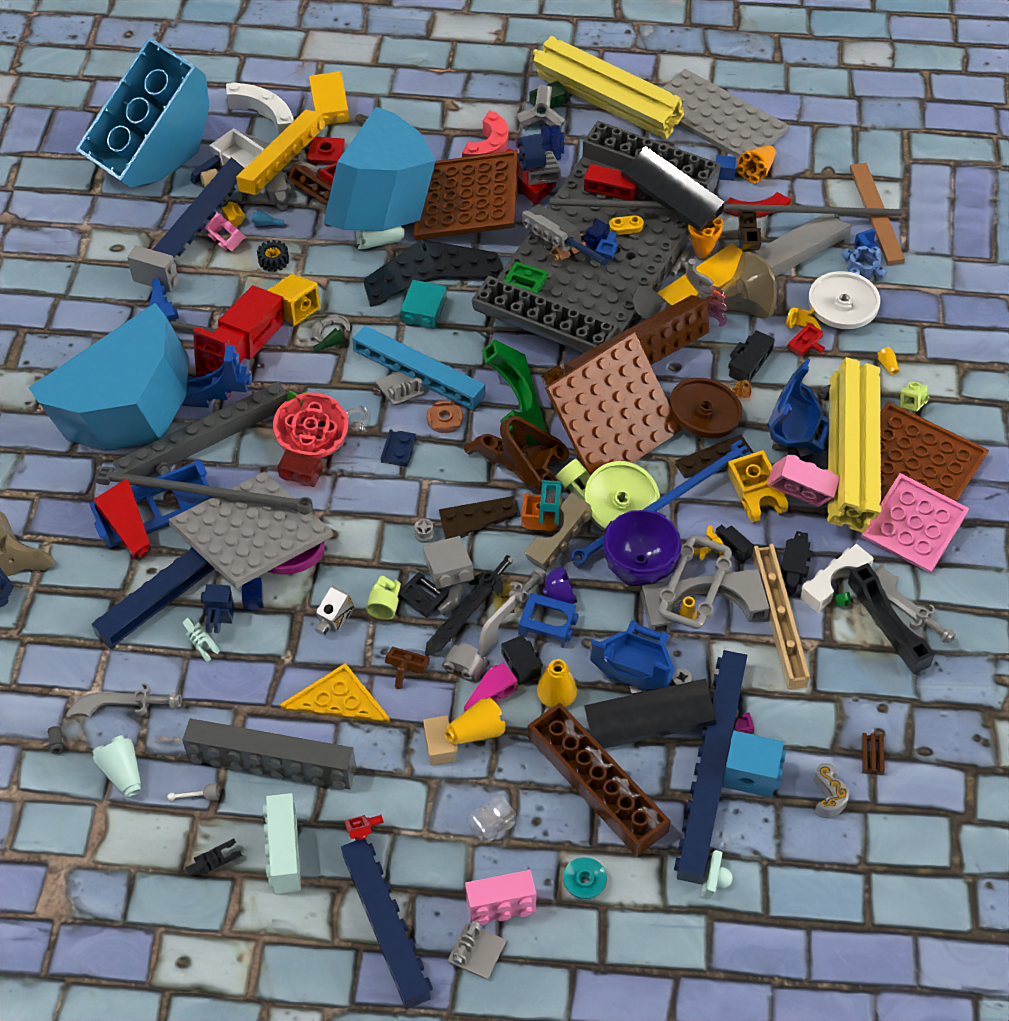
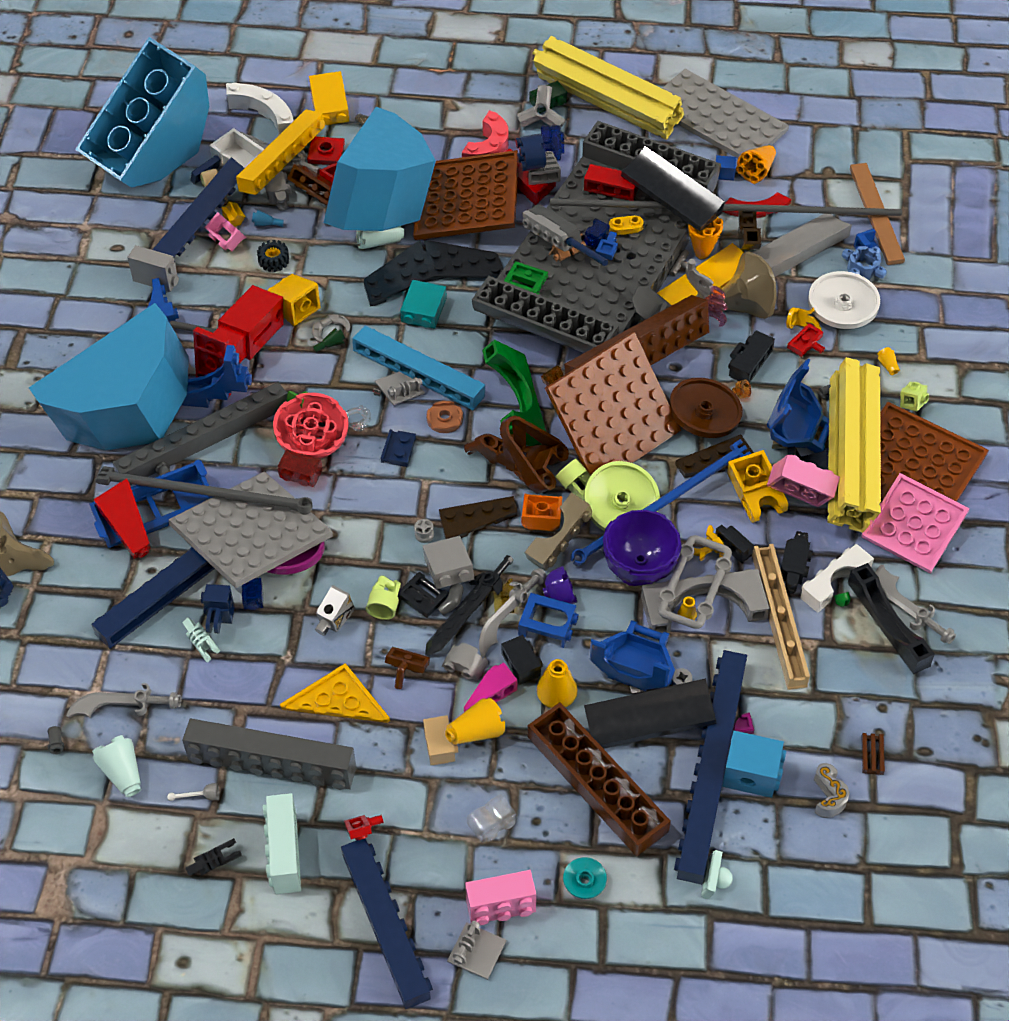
(550, 499): teal window -> none

